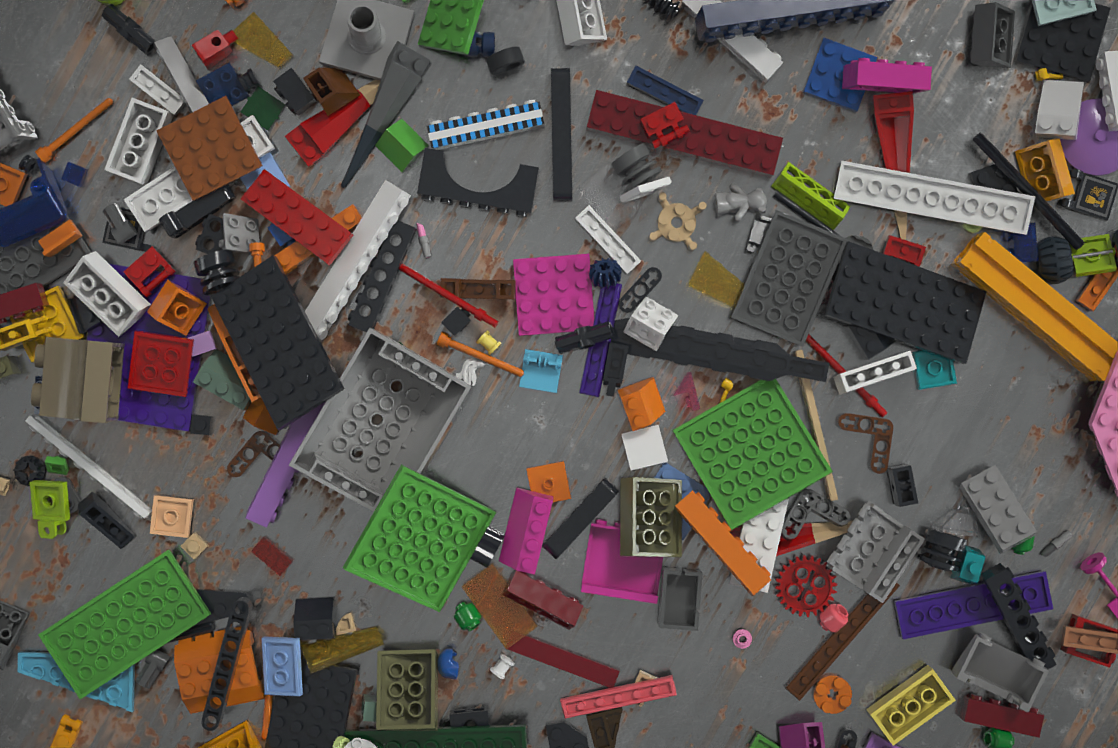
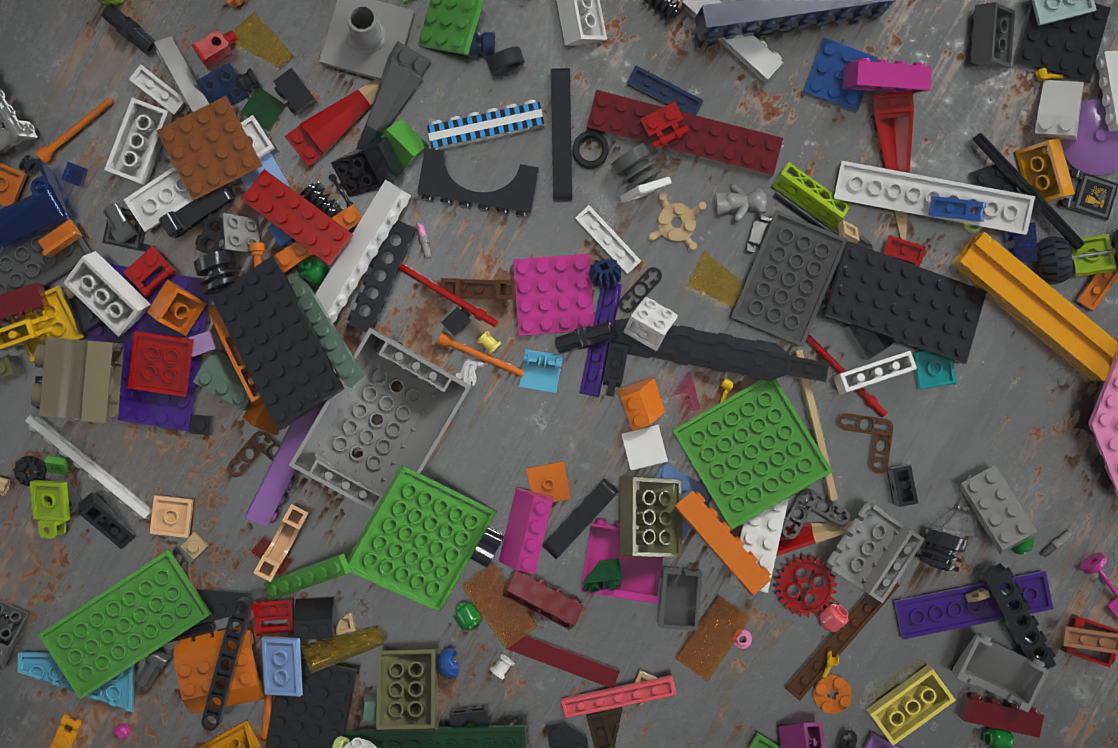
(122, 731): none -> dark pink hinge
(273, 611): none -> red plate
(281, 543): none -> light nougat arch
(307, 577): none -> bright green plate
(313, 271): none -> green head
(320, 200): none -> black piece
(326, 331): none -> sand green plate
(331, 88): reddish brown slope -> none
(332, 178): none -> black hinge
(367, 166): none -> black slope
(588, 135): none -> black tyre
(604, 575): none -> dark green slope
(713, 639): none -> clear orange plate
(831, 661): none -> yellow hand
(848, 231): none -> tan plate
(956, 208): none -> blue plate
(970, 566): teal torso -> none
(977, 595): none -> tan tile

